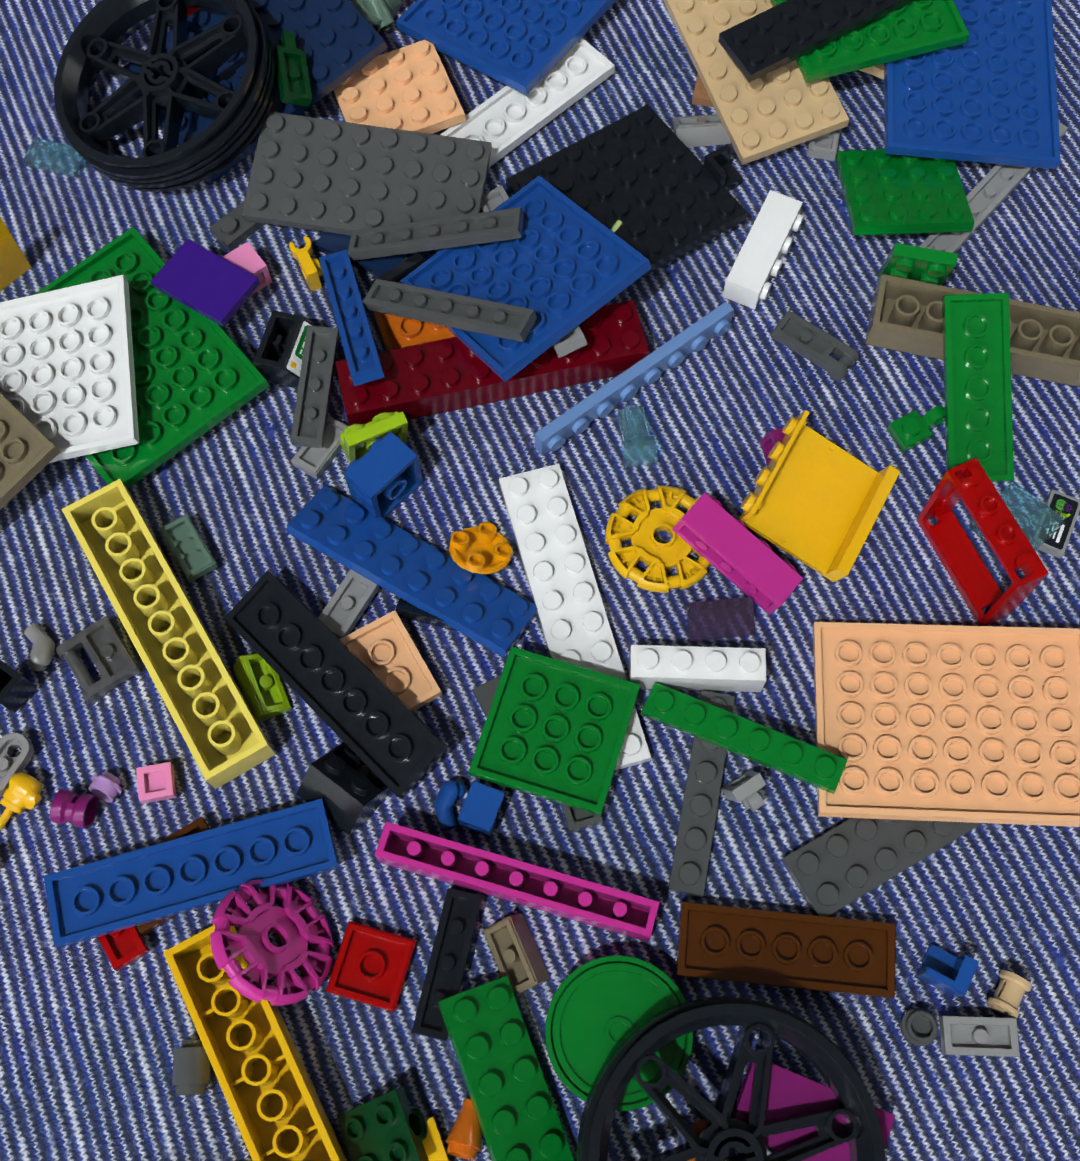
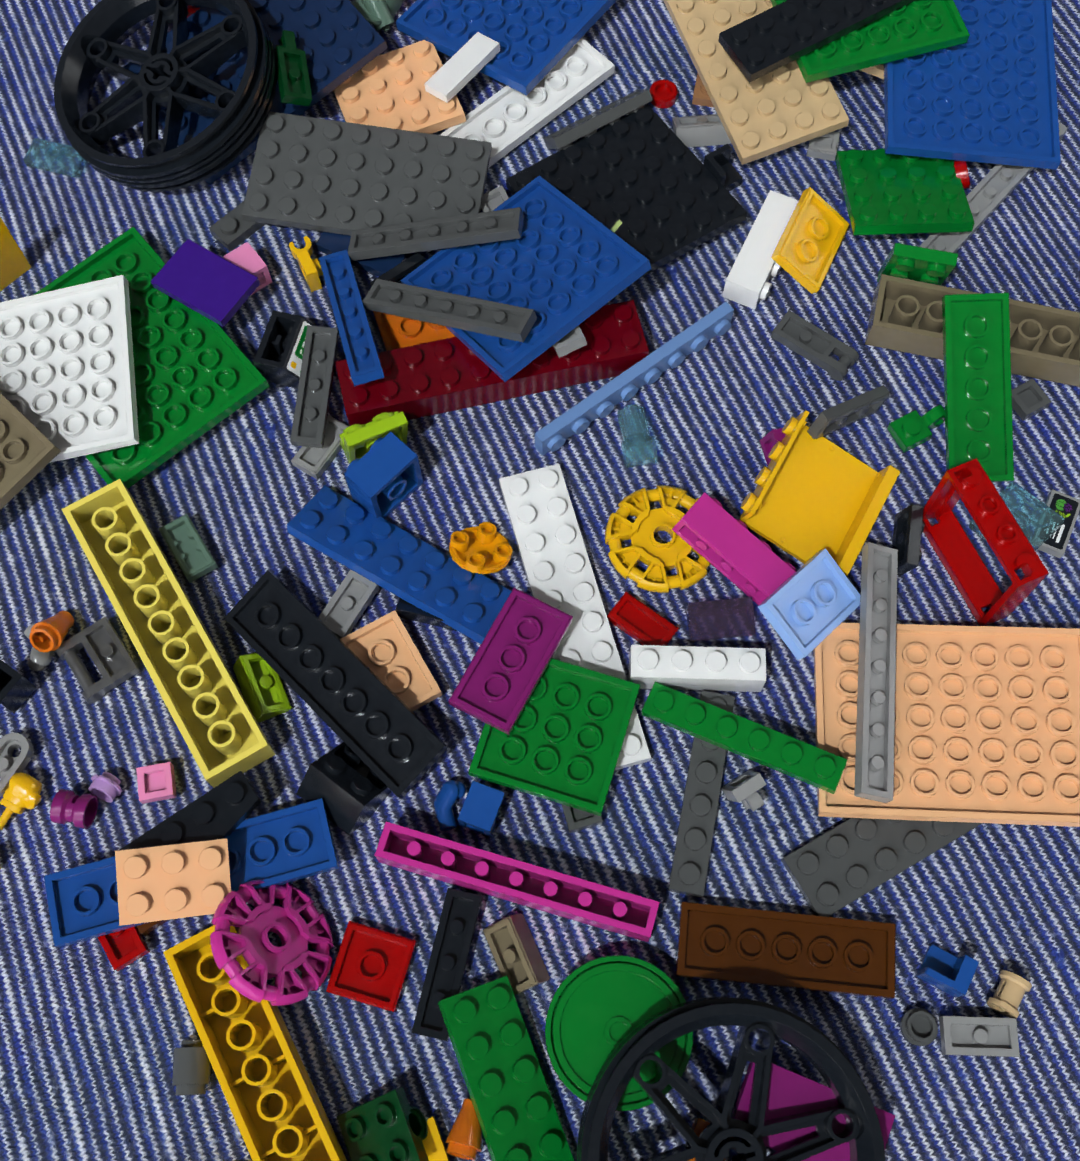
(50, 633): none -> orange cone
(171, 880): none -> light nougat plate
(206, 818): none -> black wing
(462, 67): none -> white tile
(510, 661): none -> magenta tile
(606, 115): none -> dark grey plate
(641, 622): none -> red tile
(663, 93): none -> red tile
(810, 240): none -> yellow tile
(811, 604): none -> light blue plate
(848, 412): none -> dark grey tile
(876, 674): none -> light grey plate
(907, 537): none -> black plate
(962, 172): none -> red tile
(1029, 399): none -> dark grey plate

